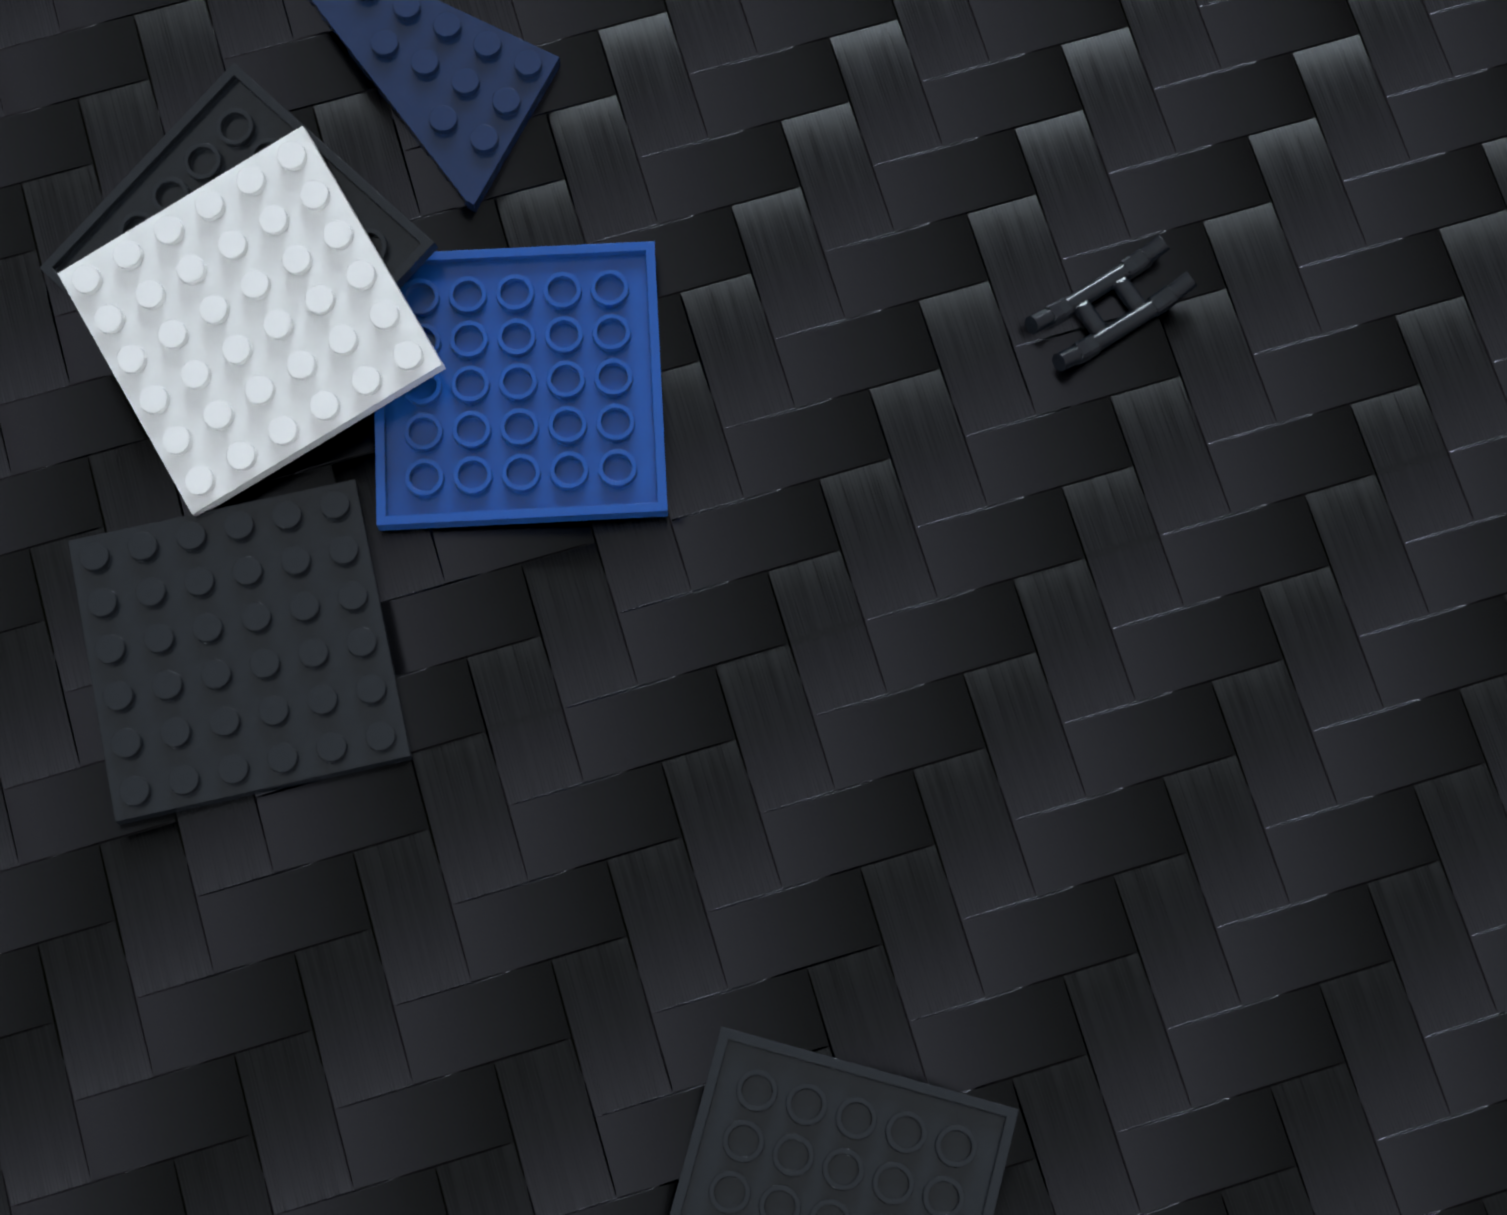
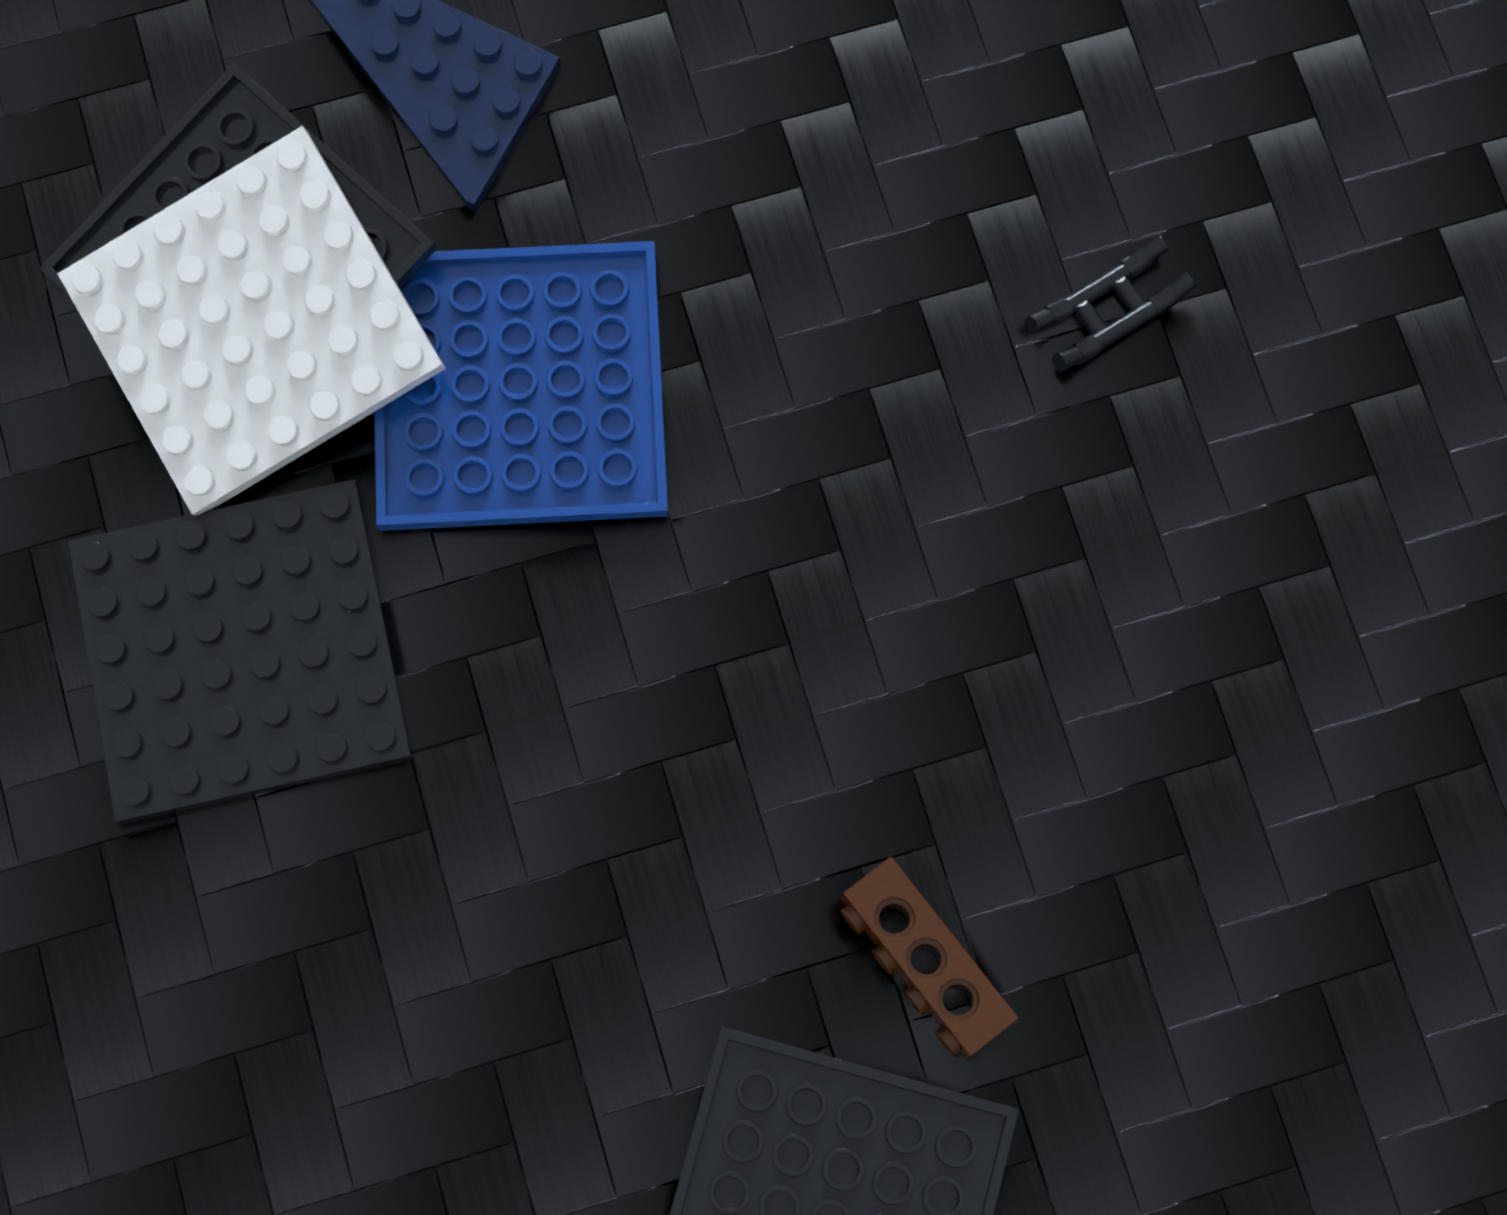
(891, 889): none -> reddish brown brick

